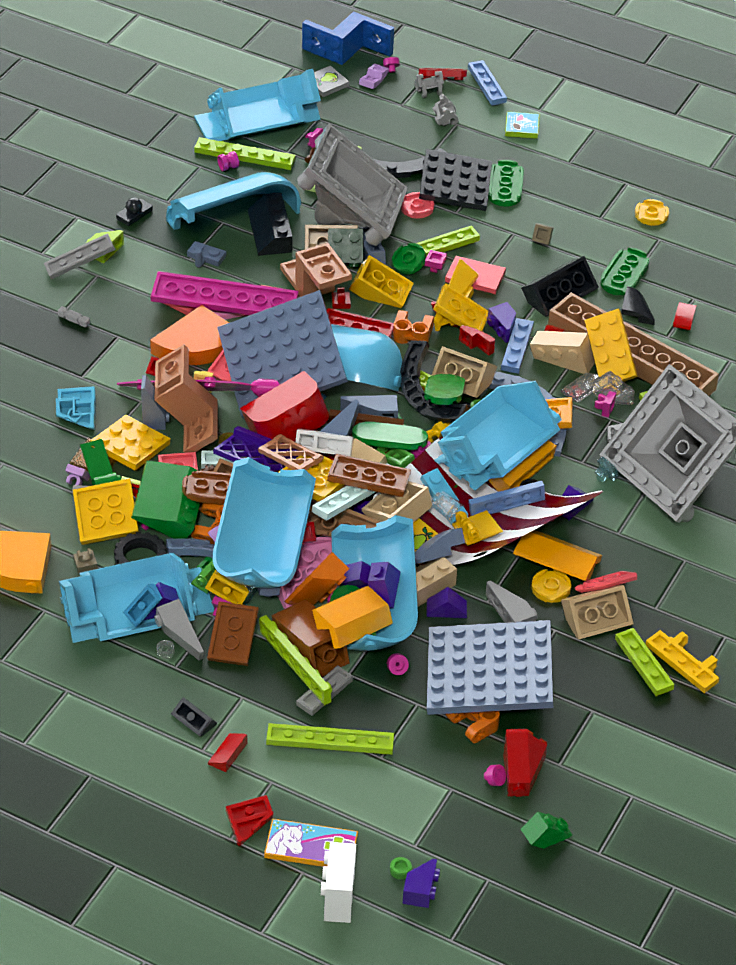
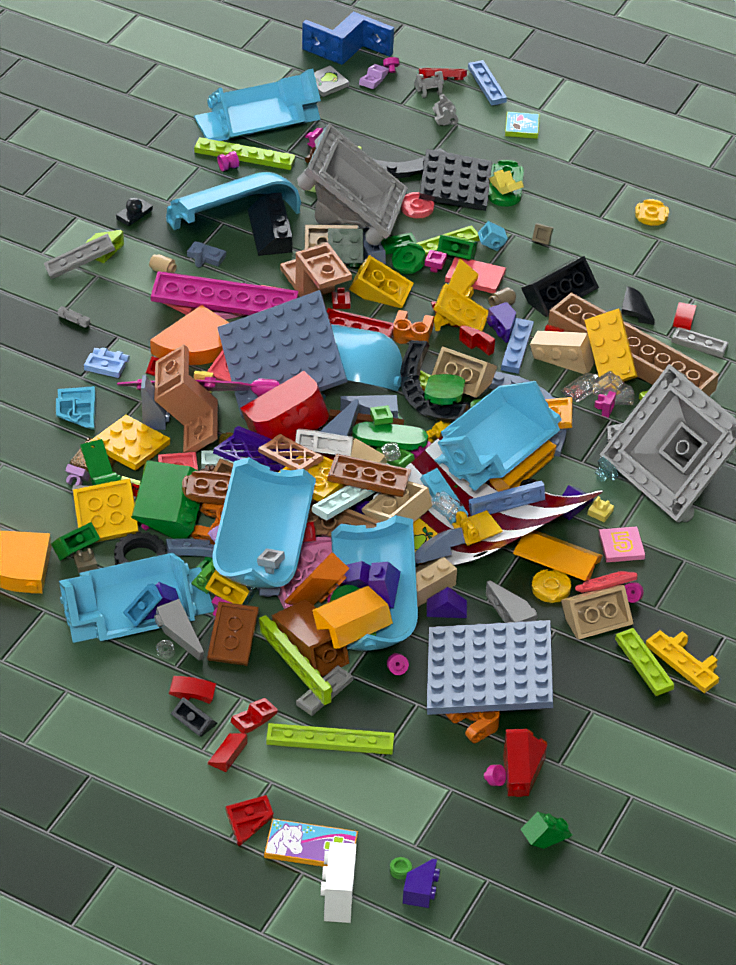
(75, 540): none -> green slope
(106, 362): none -> light blue plate
(162, 264): none -> tan brick
(192, 687): none -> red slope
(256, 715): none -> red slope
(271, 559): none -> light grey tile
(381, 415): none -> bright green tile
(391, 451): none -> clear bush
(392, 243): none -> green tile
(457, 246): none -> green slope
(492, 236): none -> medium azure brick
(502, 296): none -> dark tan brick
(504, 182): none -> light yellow slope
(600, 509): none -> light yellow tile
(621, 544): none -> bright pink tile
(624, 270): tile -> none
(634, 592): none -> dark pink tile
(700, 342): none -> light grey tile

